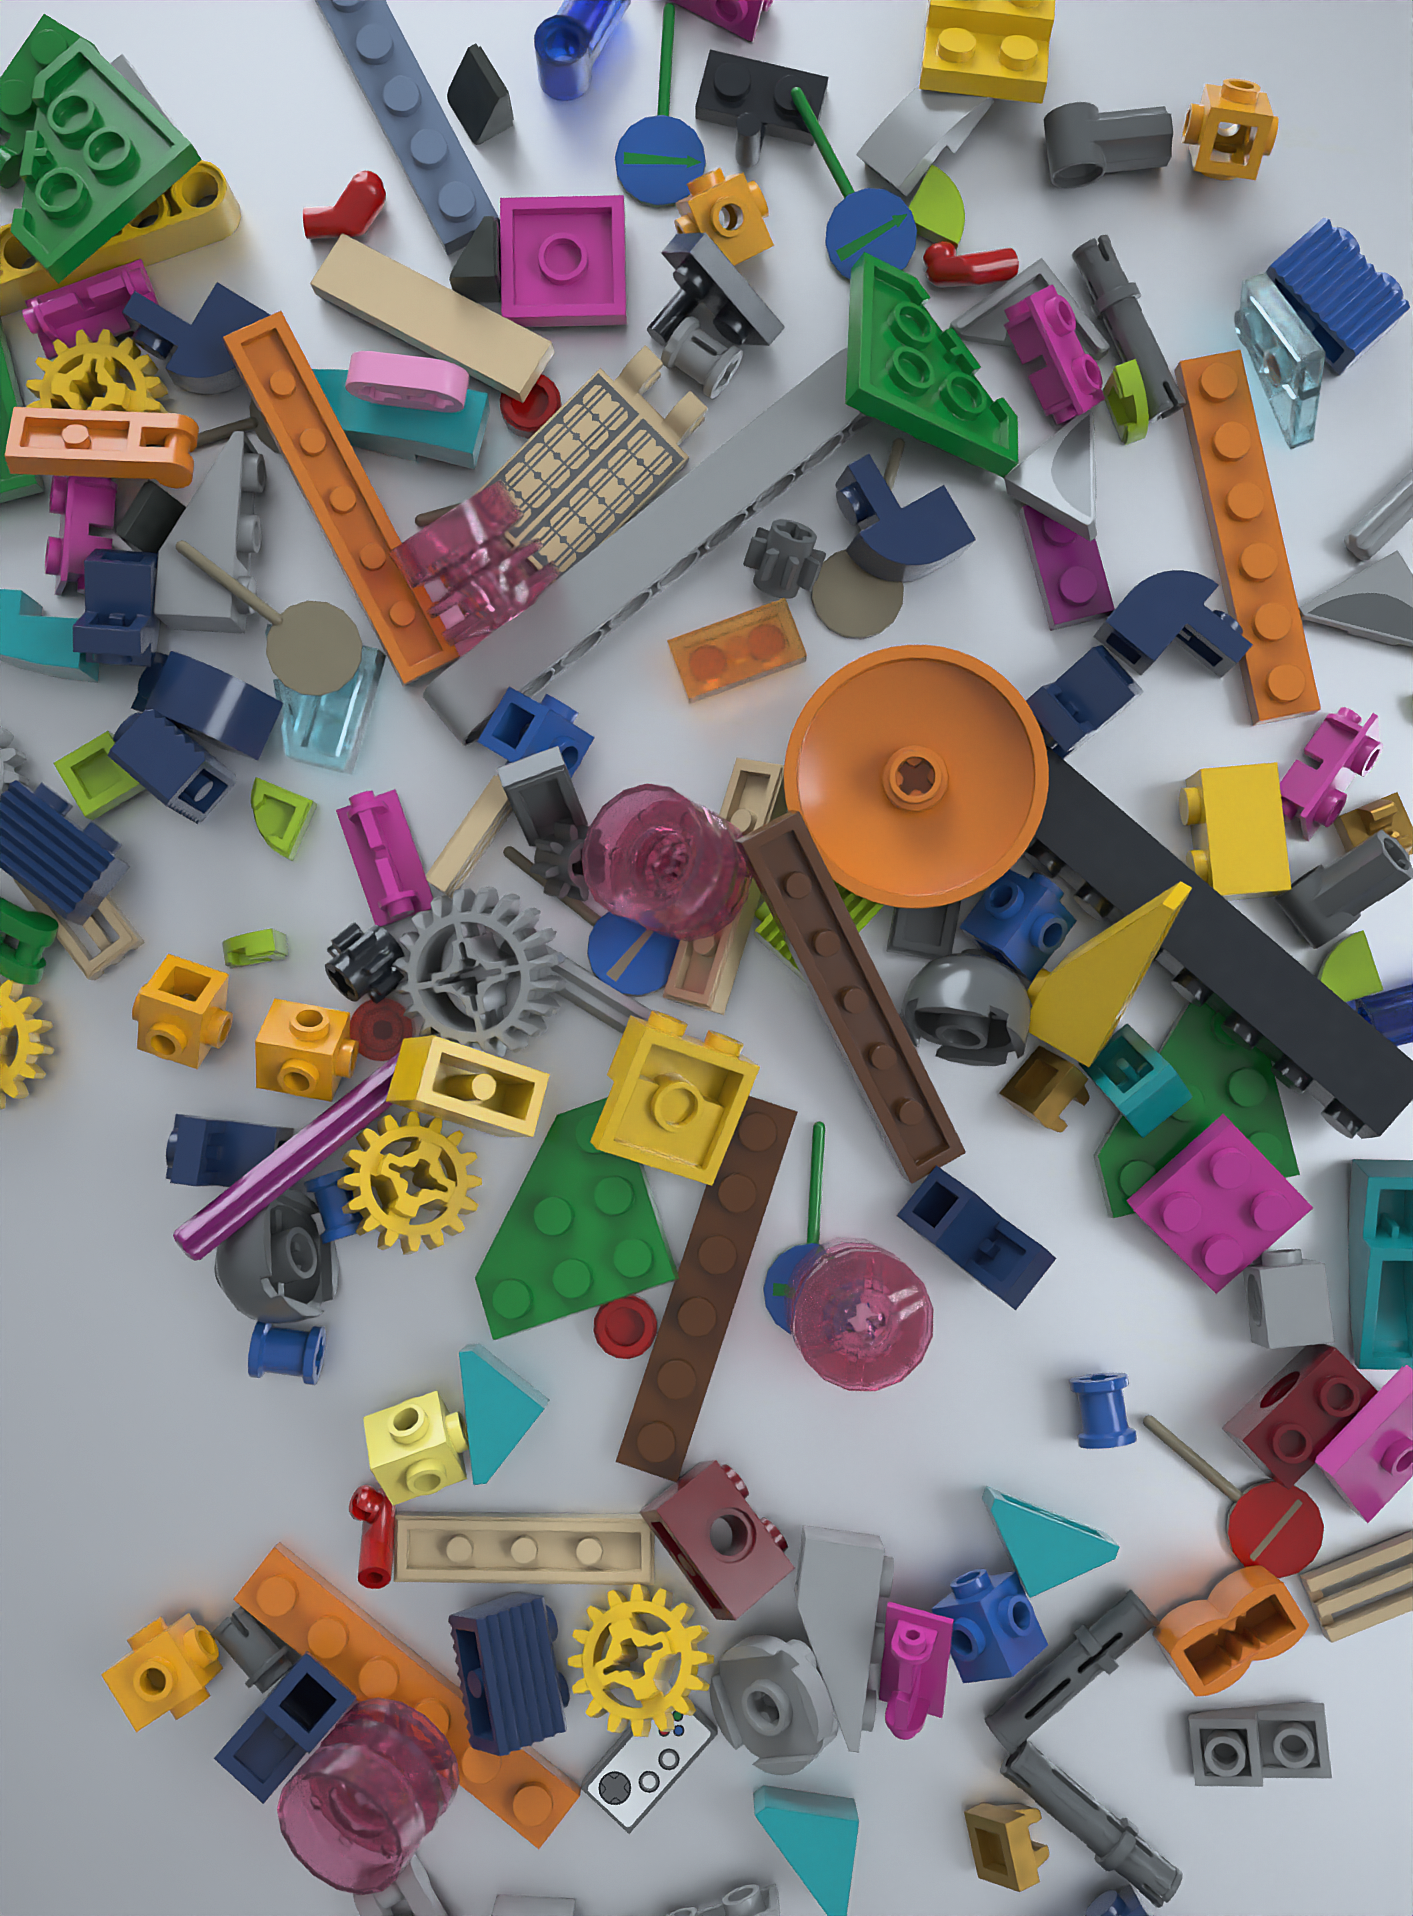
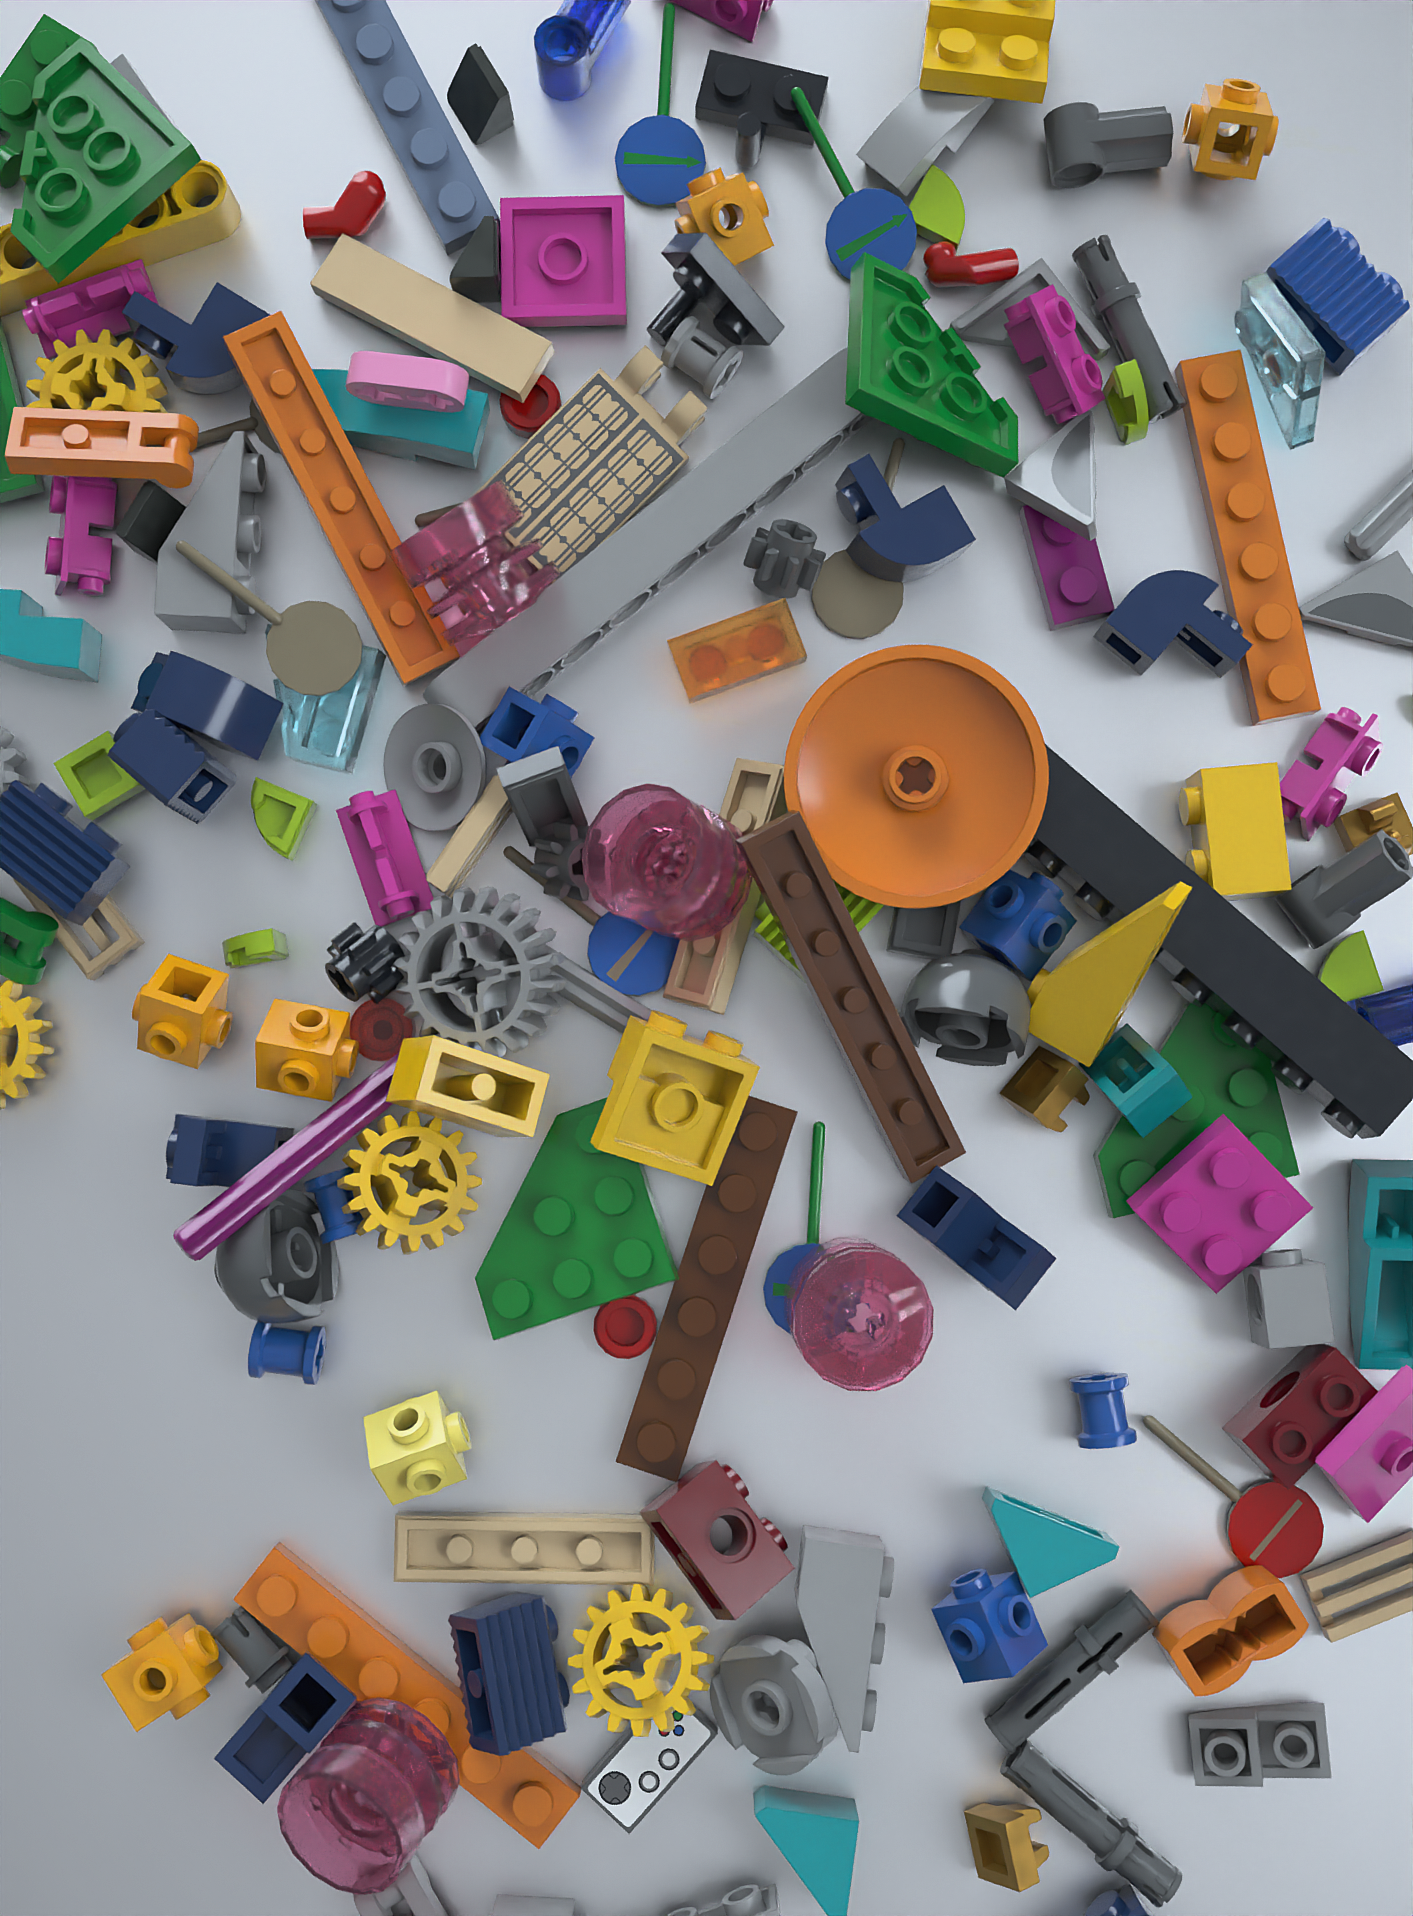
(119, 608): dark blue brick -> none
(377, 1535): red arm -> none
(435, 766): none -> light grey dish
(497, 1409): teal slope -> none
(914, 1668): dark pink hinge -> none
(1082, 700): dark blue brick -> none

